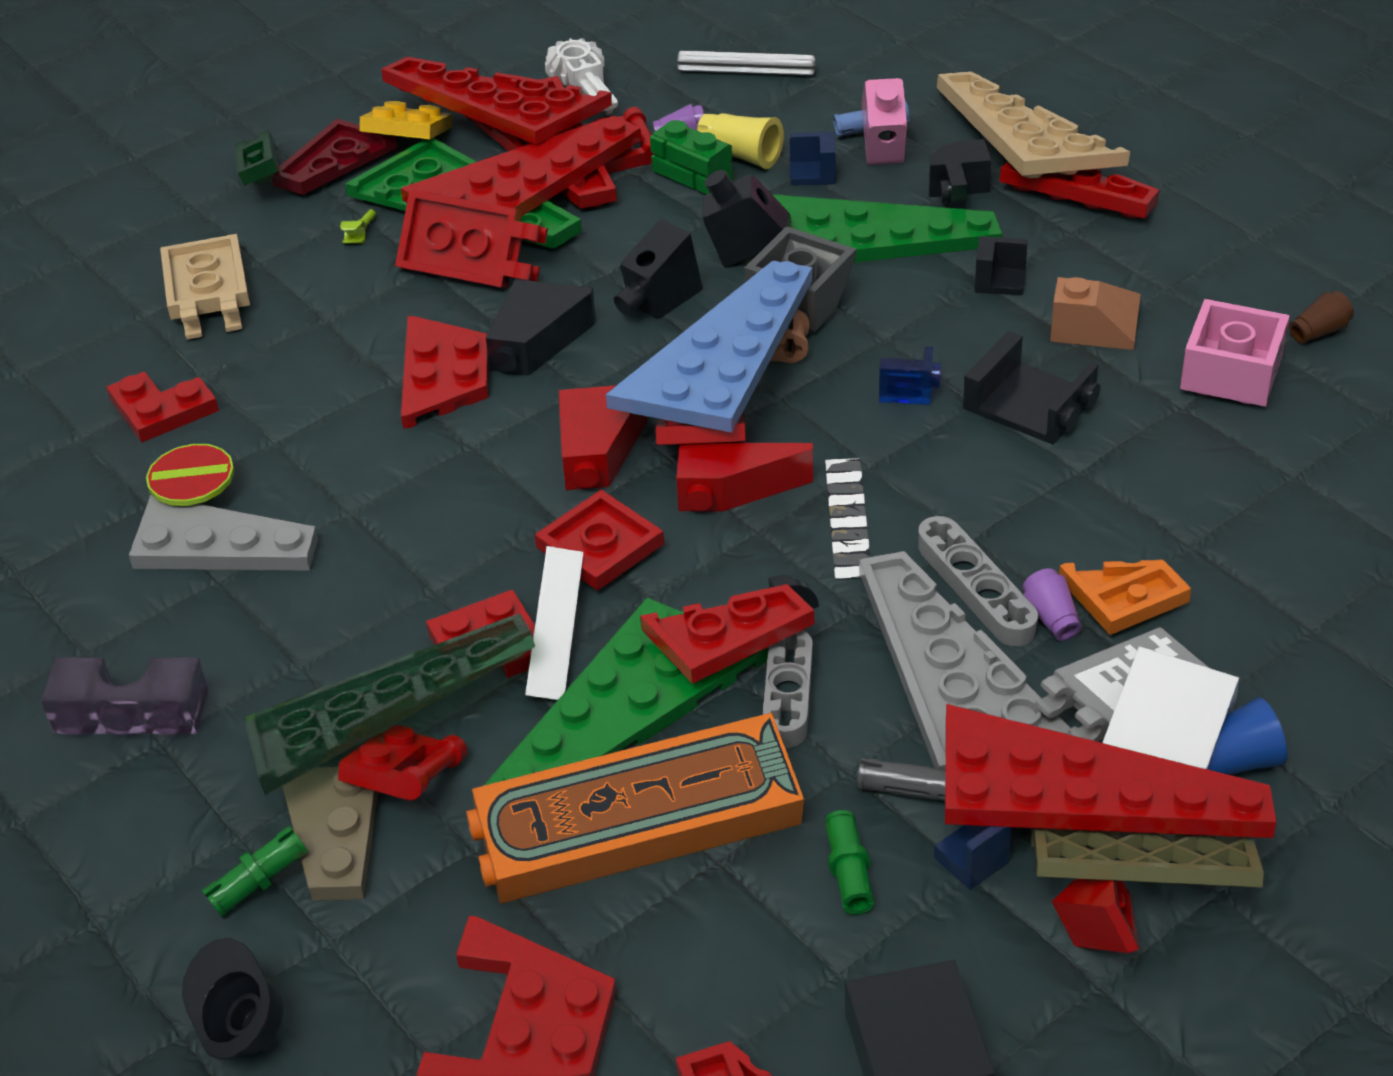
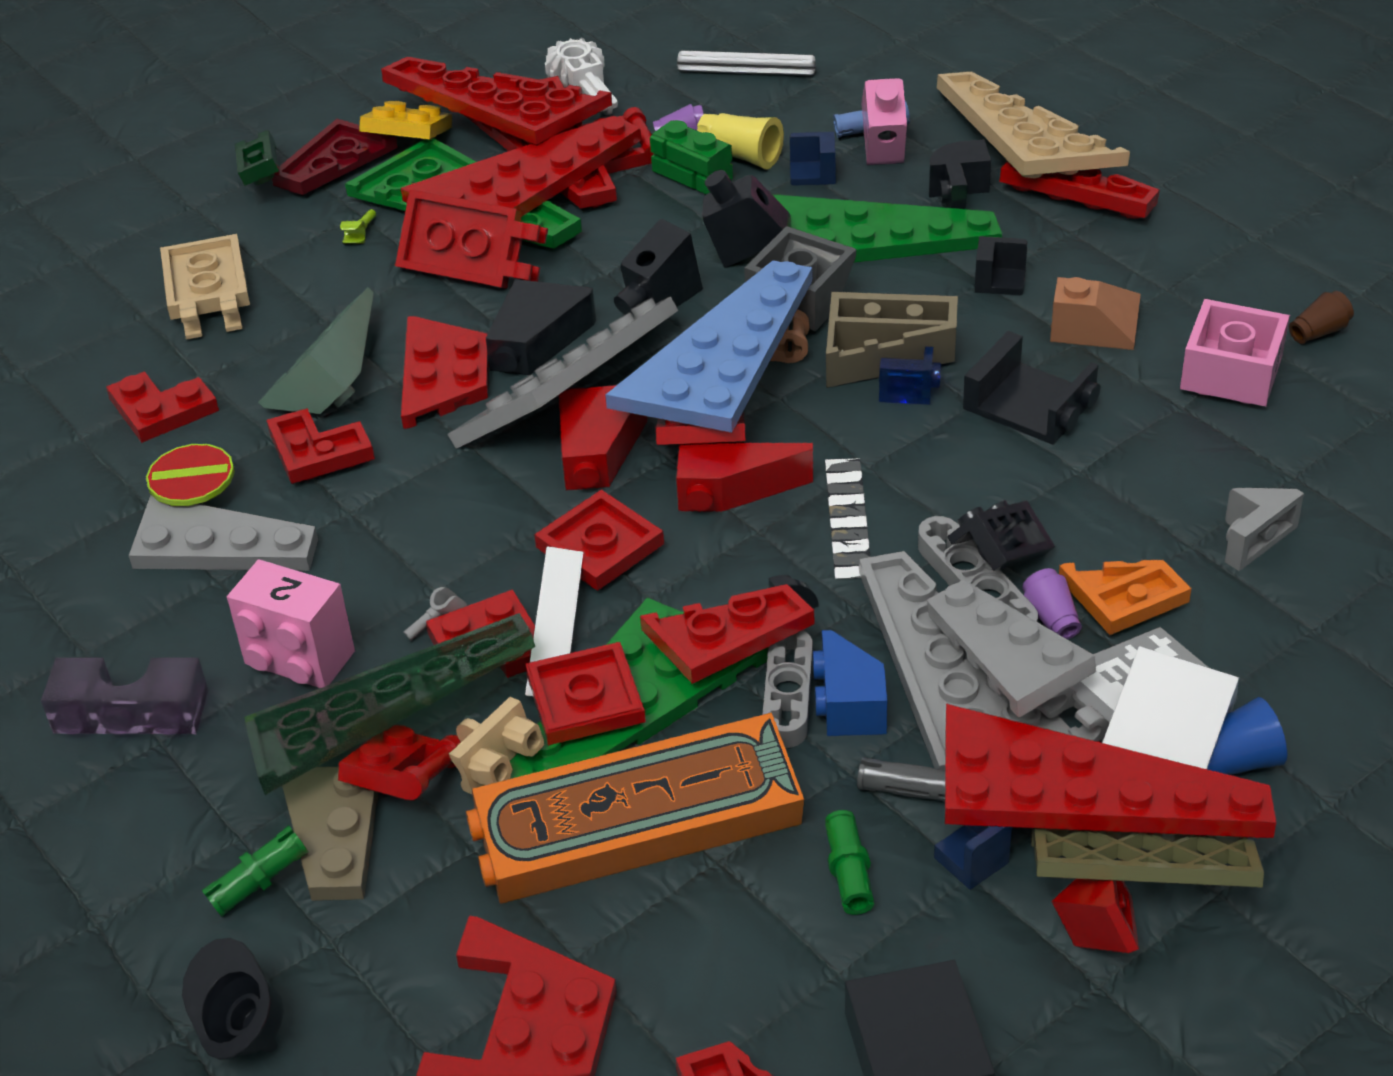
(291, 624): none -> bright pink brick
(310, 453): none -> red plate
(328, 366): none -> sand green wedge
(441, 602): none -> light grey hand
(489, 746): none -> tan hips
(559, 375): none -> light grey wing
(584, 693): none -> red tile
(852, 689): none -> blue slope
(886, 326): none -> dark tan wedge
(1004, 534): none -> black bracket
(1013, 650): none -> light grey wing
(1259, 521): none -> light grey slope

